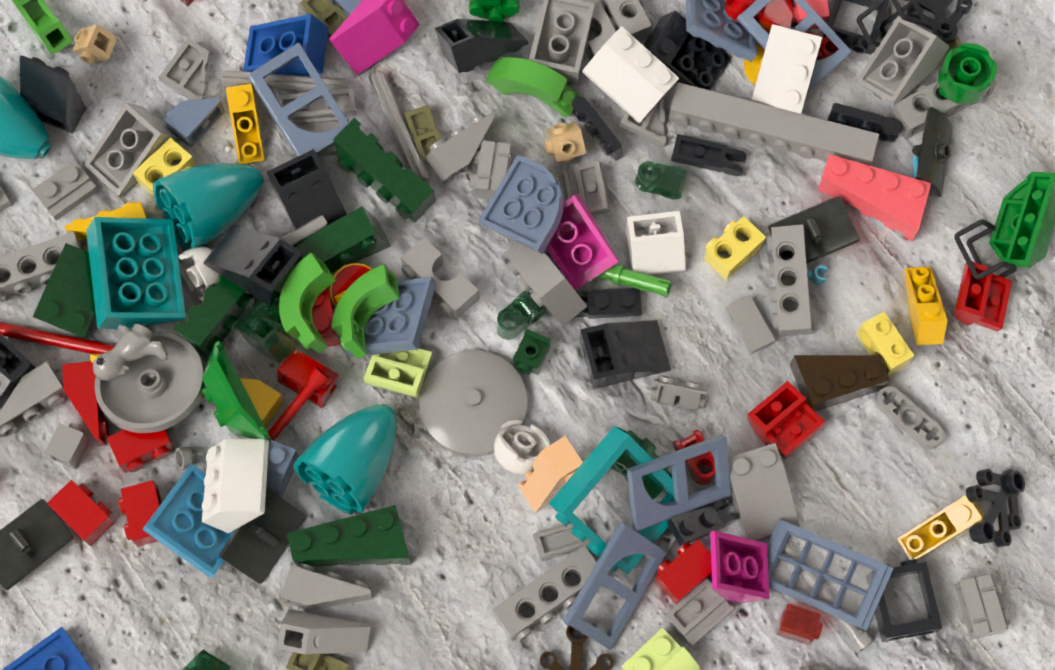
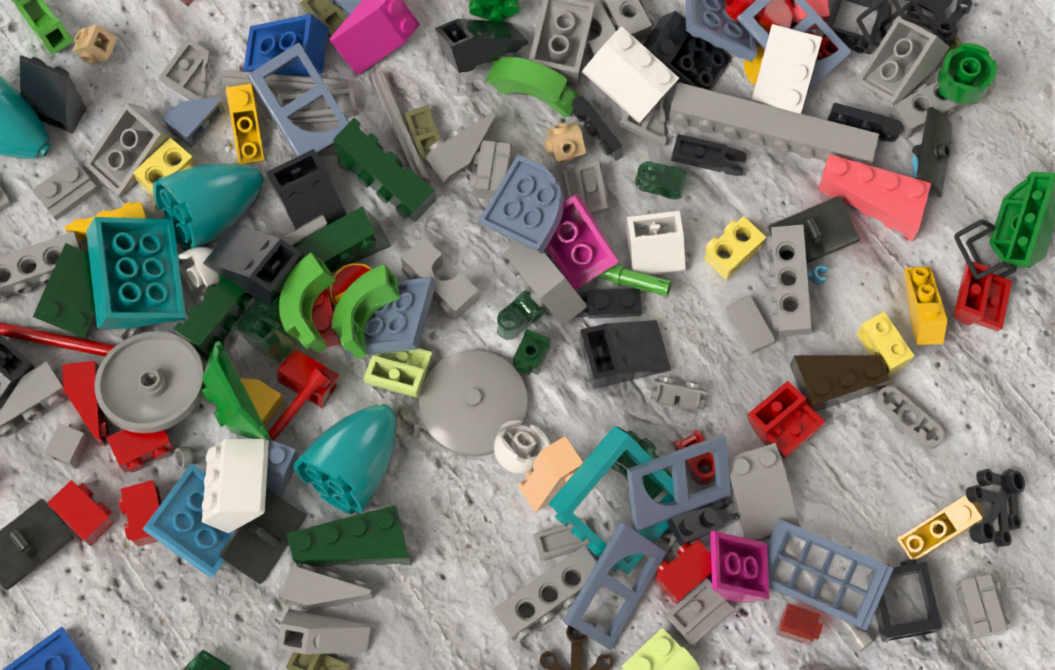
(131, 346): light grey animal -> none

